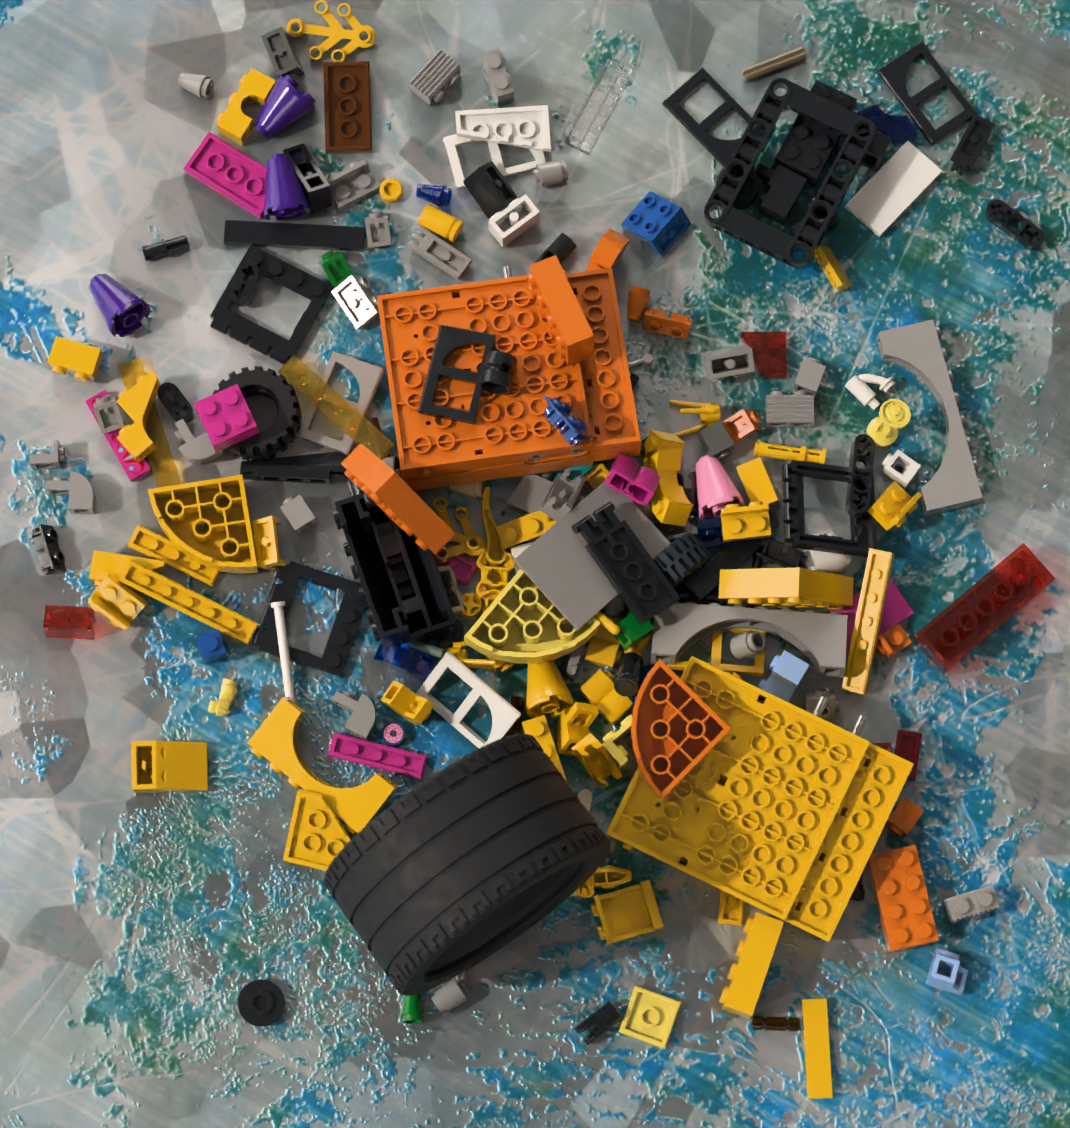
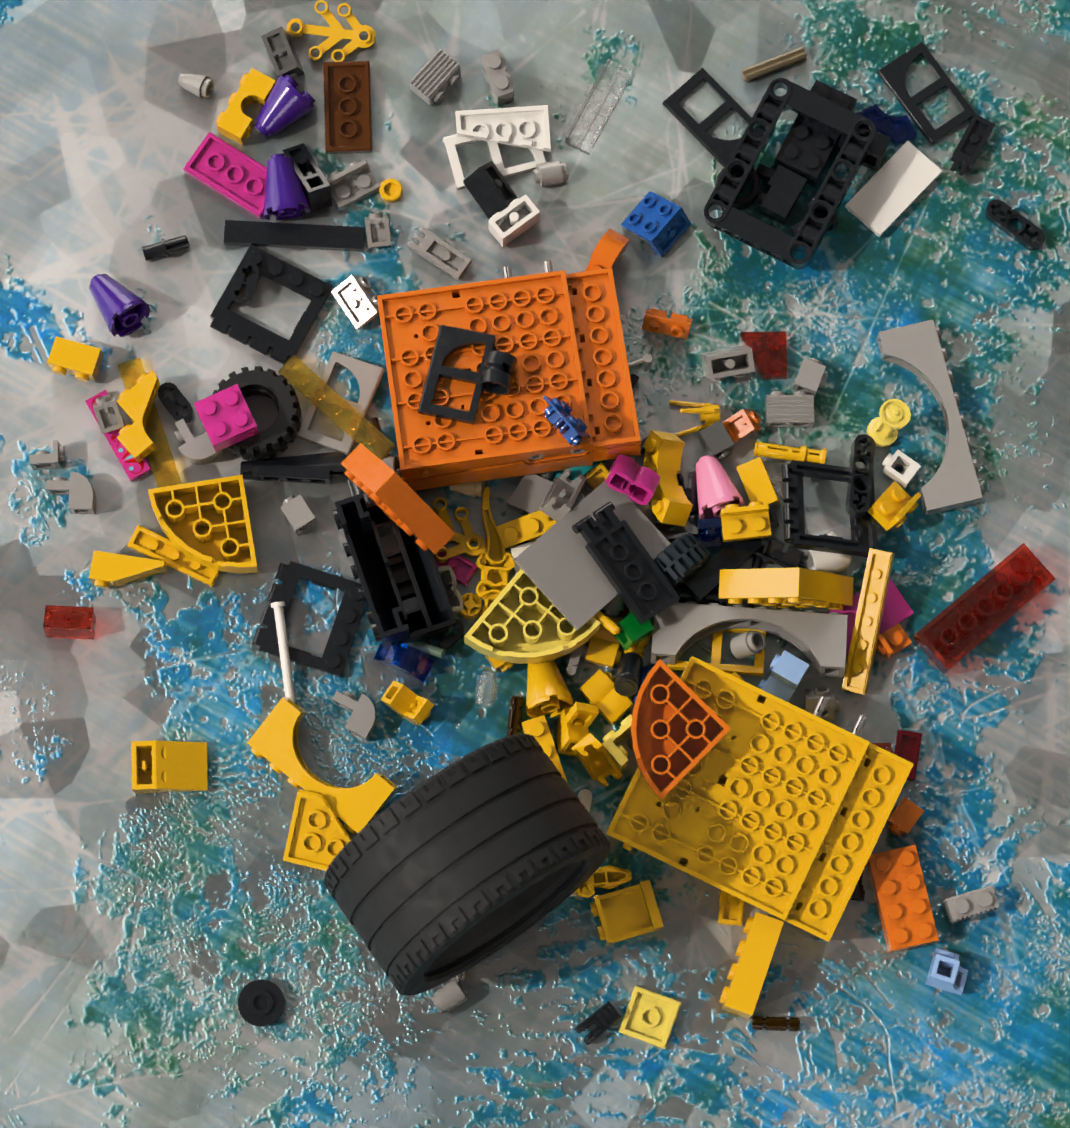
(46, 538): black hinge -> none
(116, 602): yellow bracket -> none
(188, 601): yellow tile -> none
(212, 647): blue brick -> none
(226, 696): light yellow arm -> none
(267, 543): yellow hinge -> none
(335, 267): green bracket -> none
(377, 756): dark pink tile -> none
(393, 734): tile -> none
(412, 1009): green cone -> none
(435, 194): clear blue cone -> none
(440, 223): yellow piece -> none
(462, 655): yellow plant -> none
(502, 712): white window -> none
(560, 310): orange brick -> none
(561, 247): black hinge -> none
(637, 302): orange cone -> none
(817, 1048): yellow tile -> none
(832, 269): yellow slope -> none
(863, 393): white plant -> none

